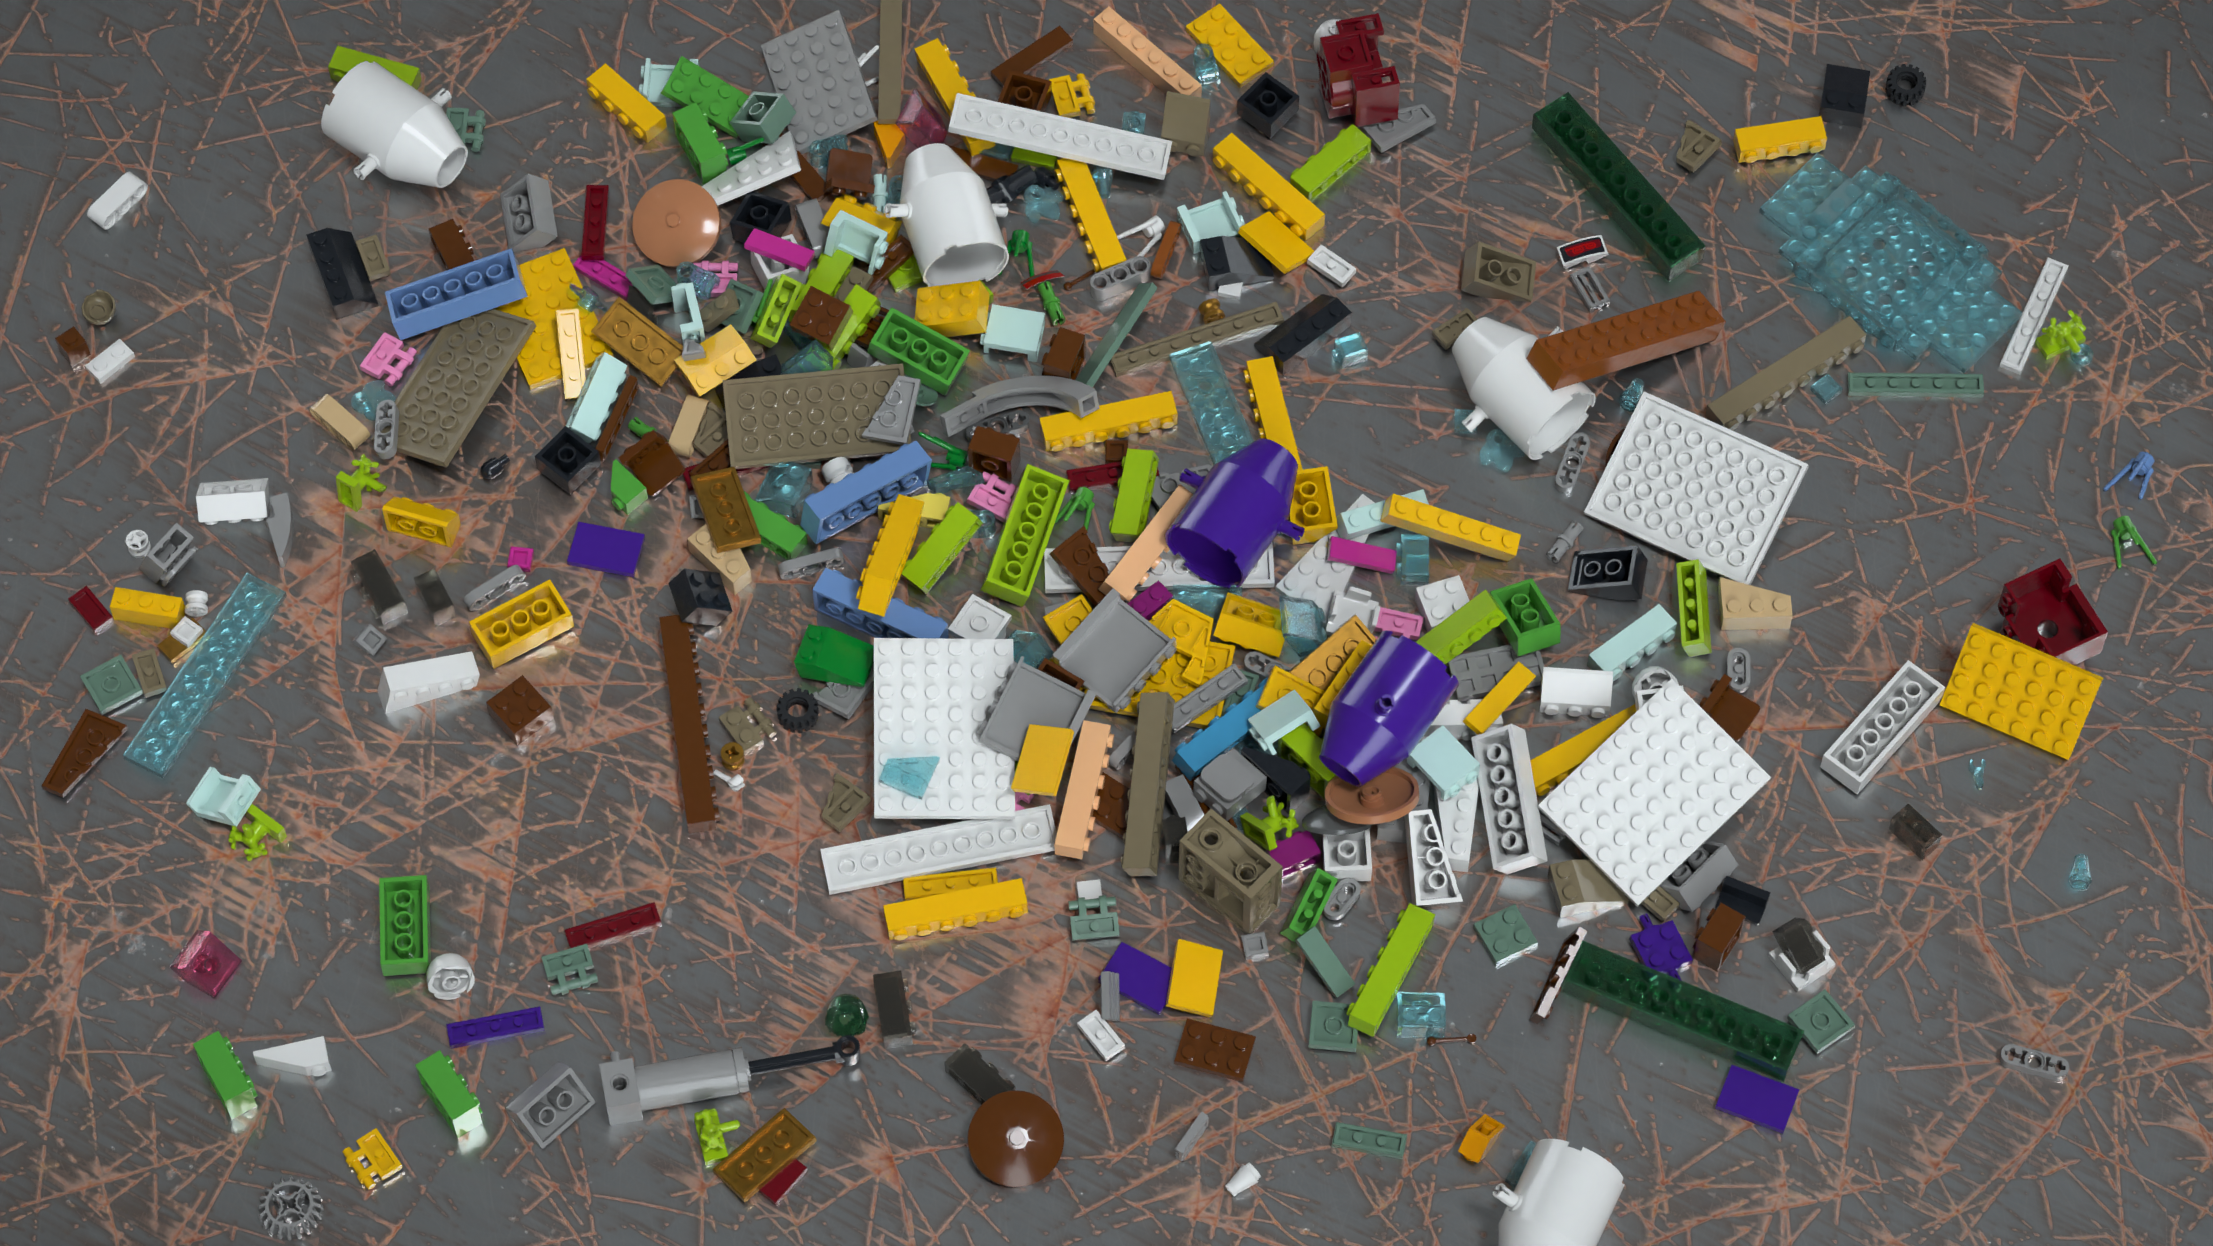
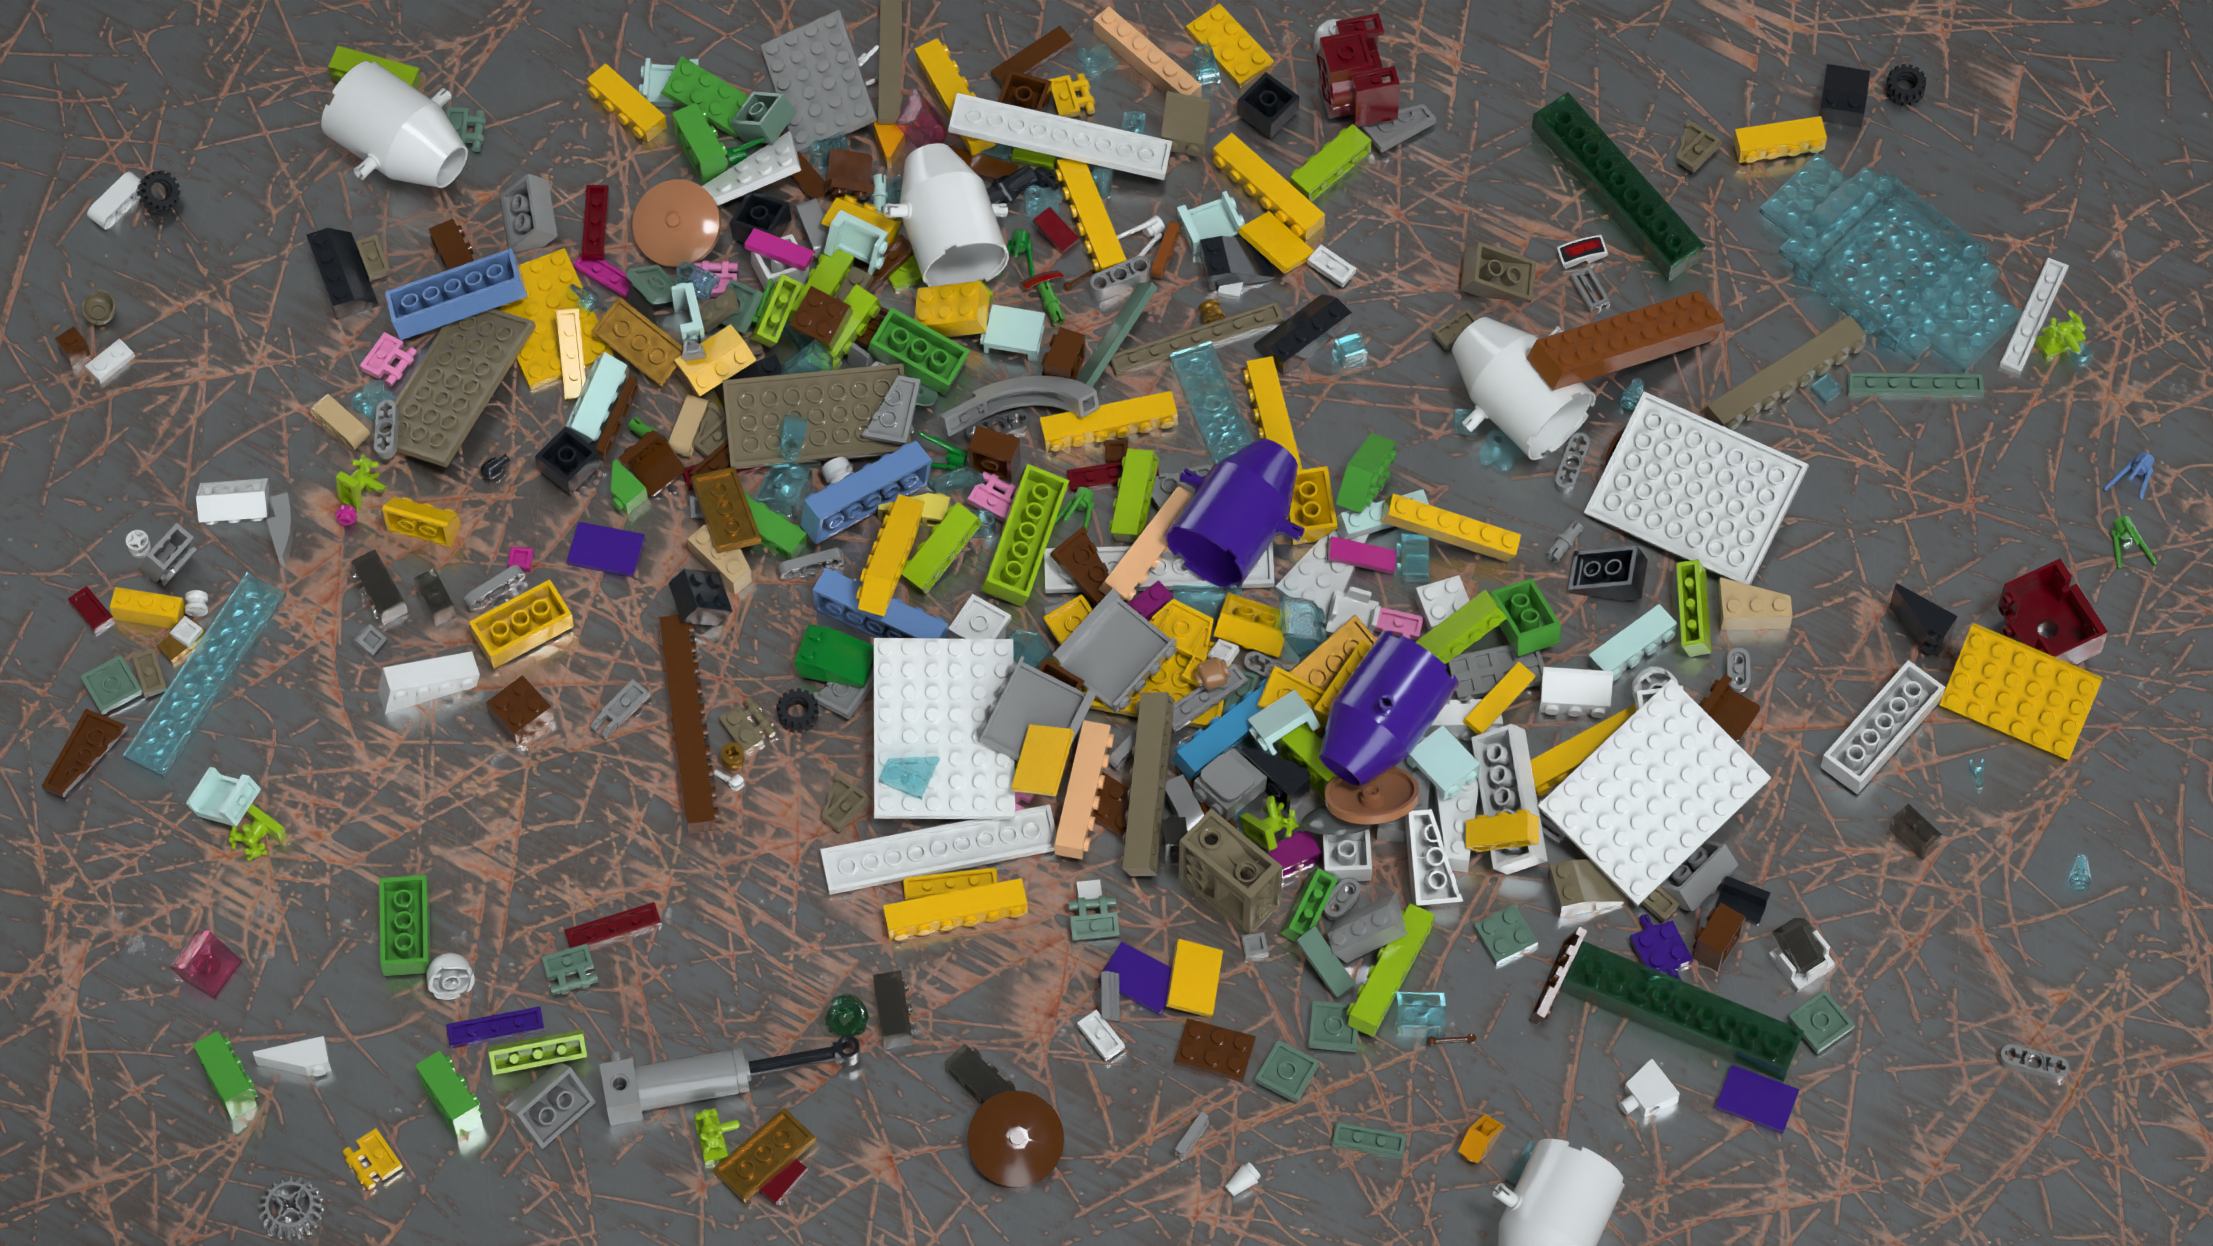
(146, 193): none -> black tyre
(346, 515): none -> dark pink plate
(537, 1052): none -> lime brick
(621, 708): none -> light grey hinge
(793, 434): none -> clear light blue piece
(1055, 230): none -> dark red tile
(1096, 60): none -> clear light blue plate
(1212, 673): none -> medium nougat head
(1225, 651): none -> white tile
(1287, 1071): none -> sand green plate
(1367, 473): none -> bright green brick
(1367, 929): none -> light grey slope
(1502, 831): none -> yellow brick
(1649, 1091): none -> white torso
(1923, 620): none -> black slope

